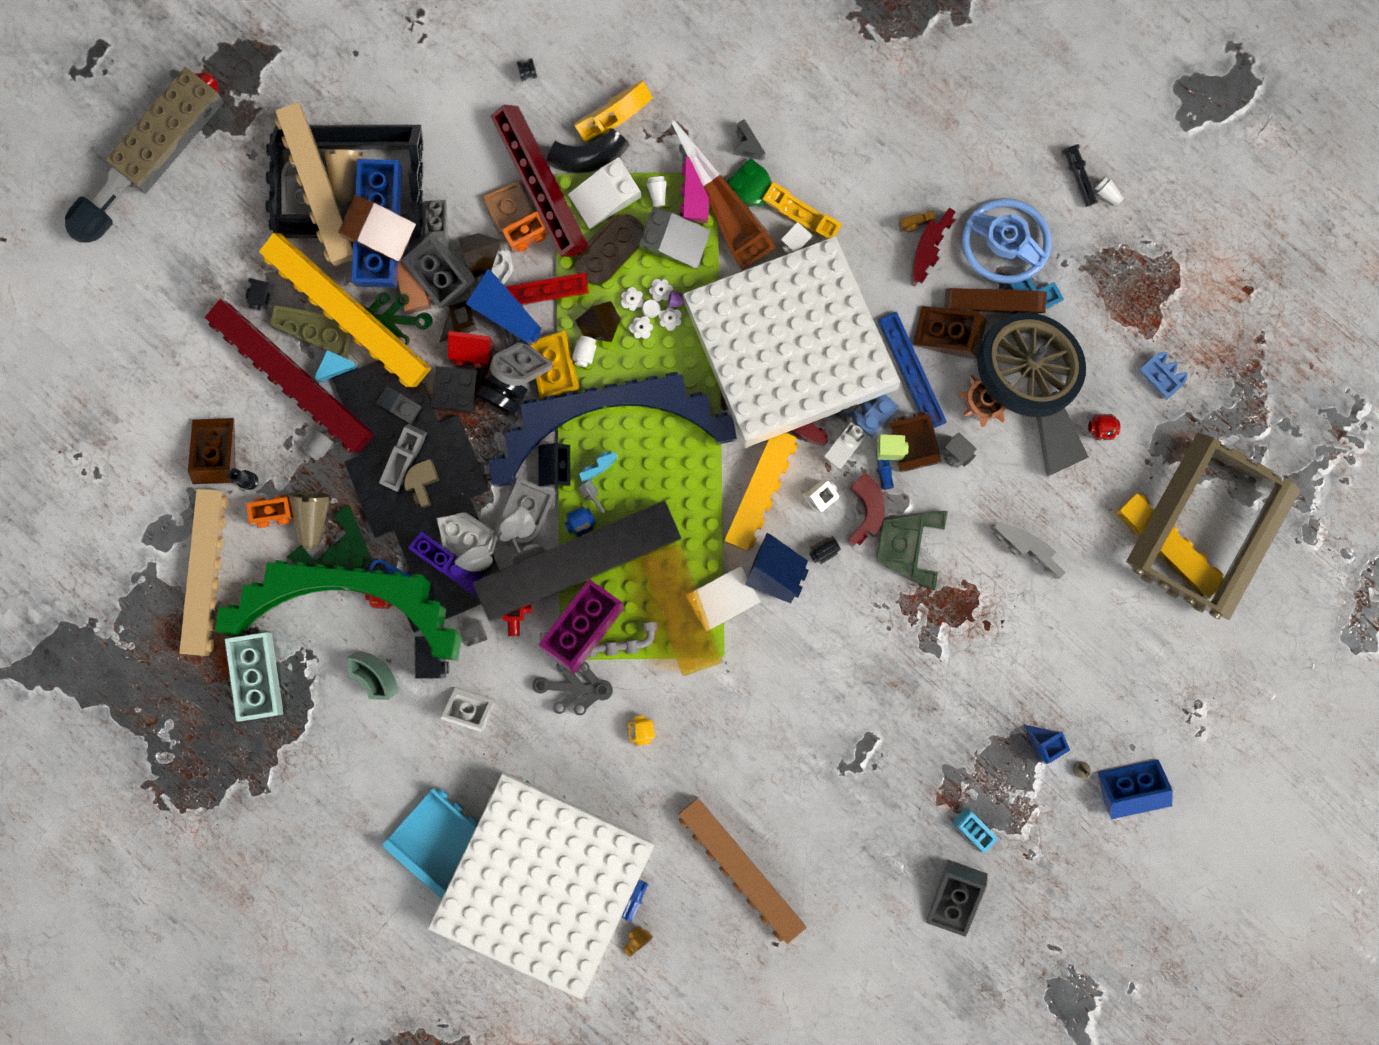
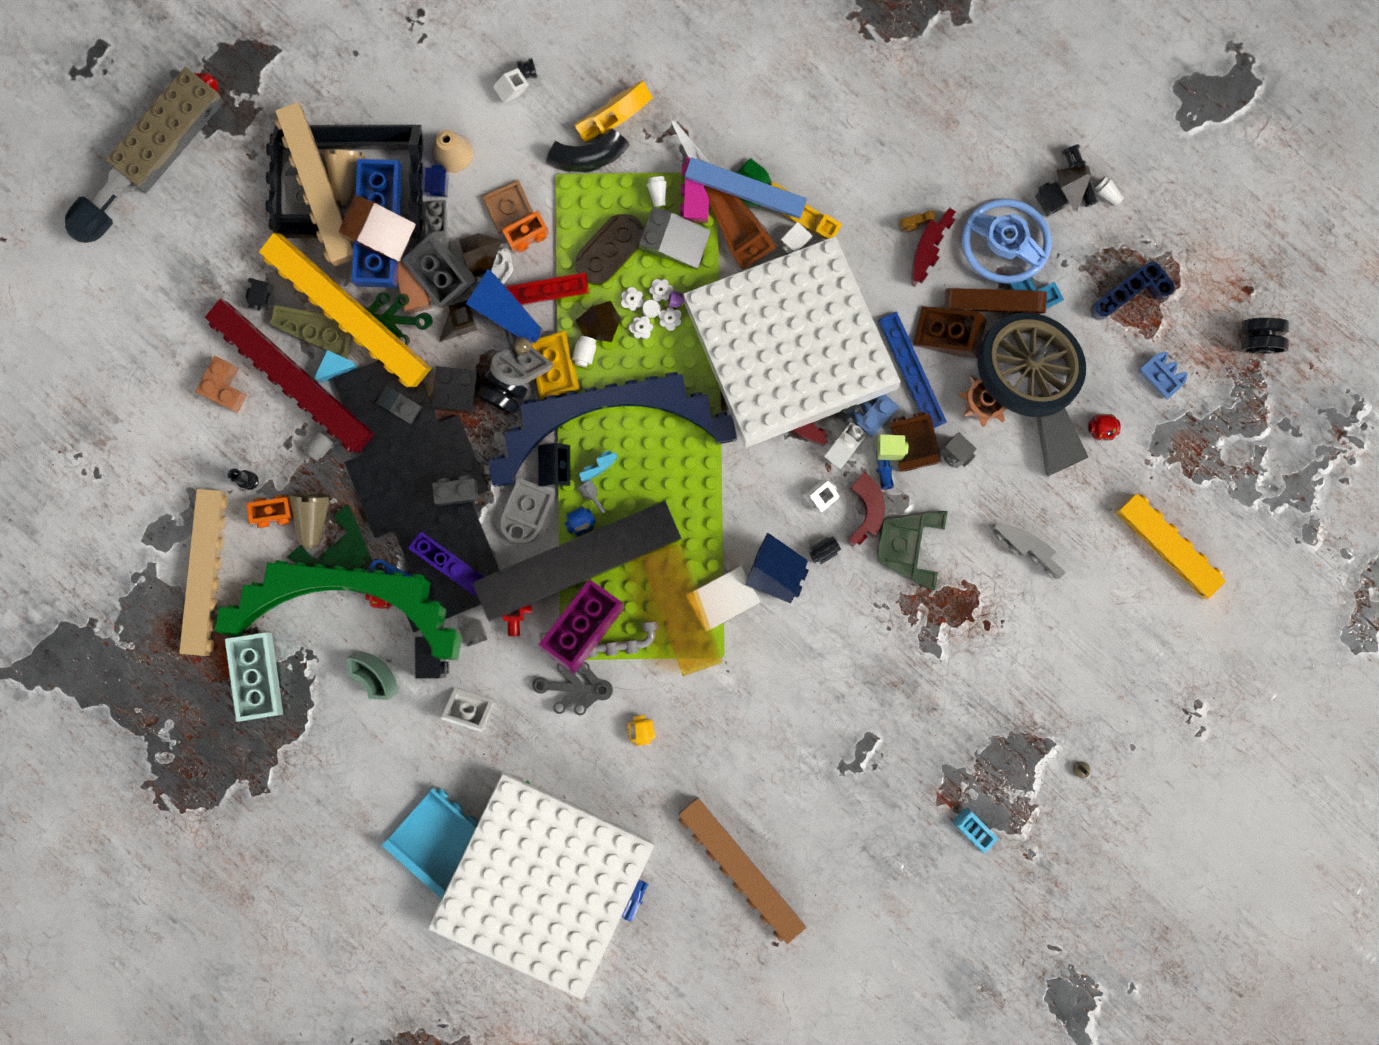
(212, 450): reddish brown slope -> none
(216, 385): none -> nougat brick
(402, 457): light grey slope -> none
(417, 478): dark tan brick -> none
(436, 181): none -> clear blue brick
(452, 151): none -> tan cone
(455, 492): none -> dark grey brick
(462, 532): white tile -> none
(470, 349): red slope -> none
(510, 85): none -> white brick
(519, 524): light grey plant -> none
(522, 346): none -> dark tan hinge
(539, 181): dark red brick -> none
(605, 193): white slope -> none
(638, 939): pearl gold piece -> none
(745, 188): none -> medium blue tile
(751, 147): dark grey slope -> none
(760, 490): yellow brick -> none
(957, 898): dark grey slope -> none
(1047, 743): blue slope -> none
(1051, 198): none -> black brick
(1074, 183): none -> slope
(1127, 292): none -> dark blue beam
(1135, 789): blue slope -> none
(1254, 545): dark tan door -> none
(1265, 336): none -> black wheel

